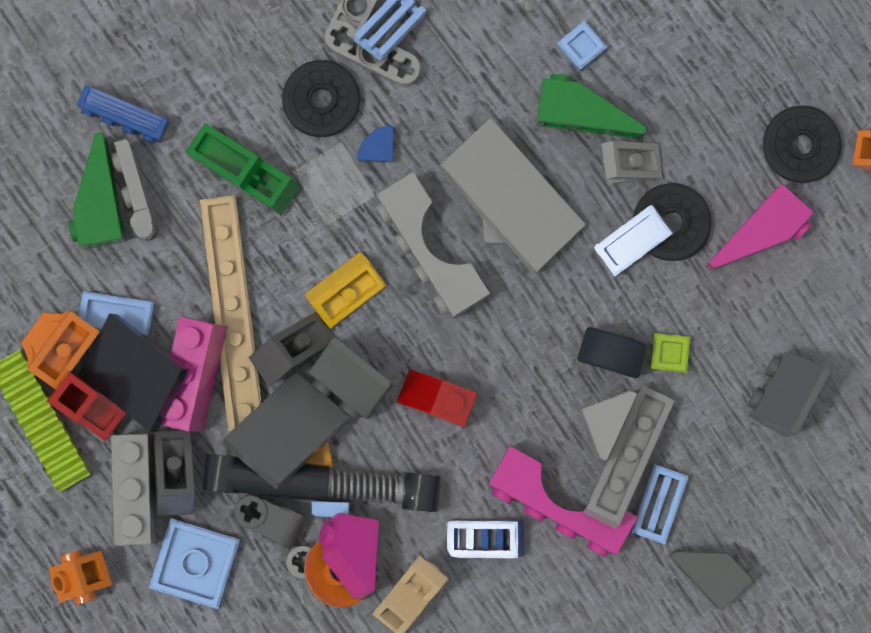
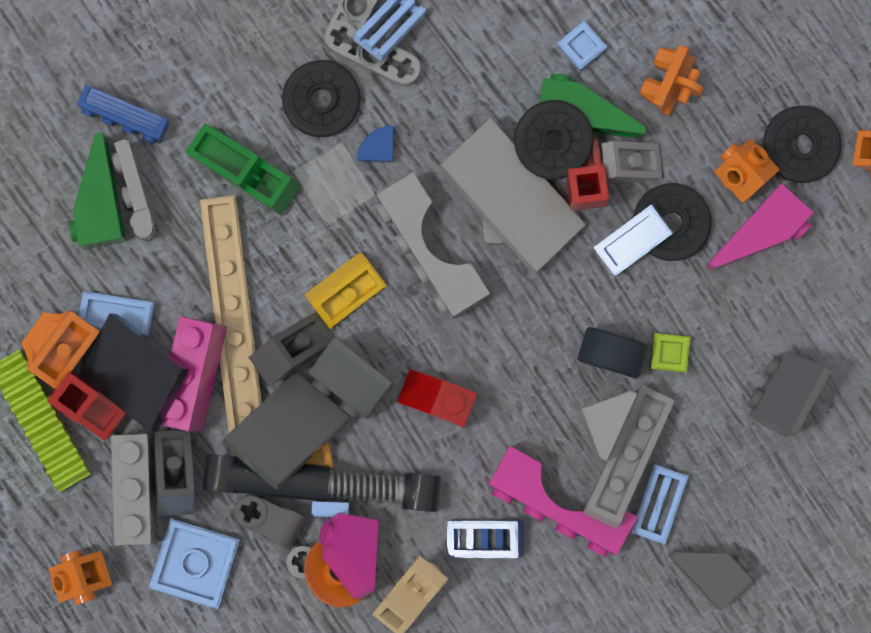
(549, 116): none -> black wheel
(588, 184): none -> red brick
(678, 81): none -> orange hips
(745, 169): none -> orange brick

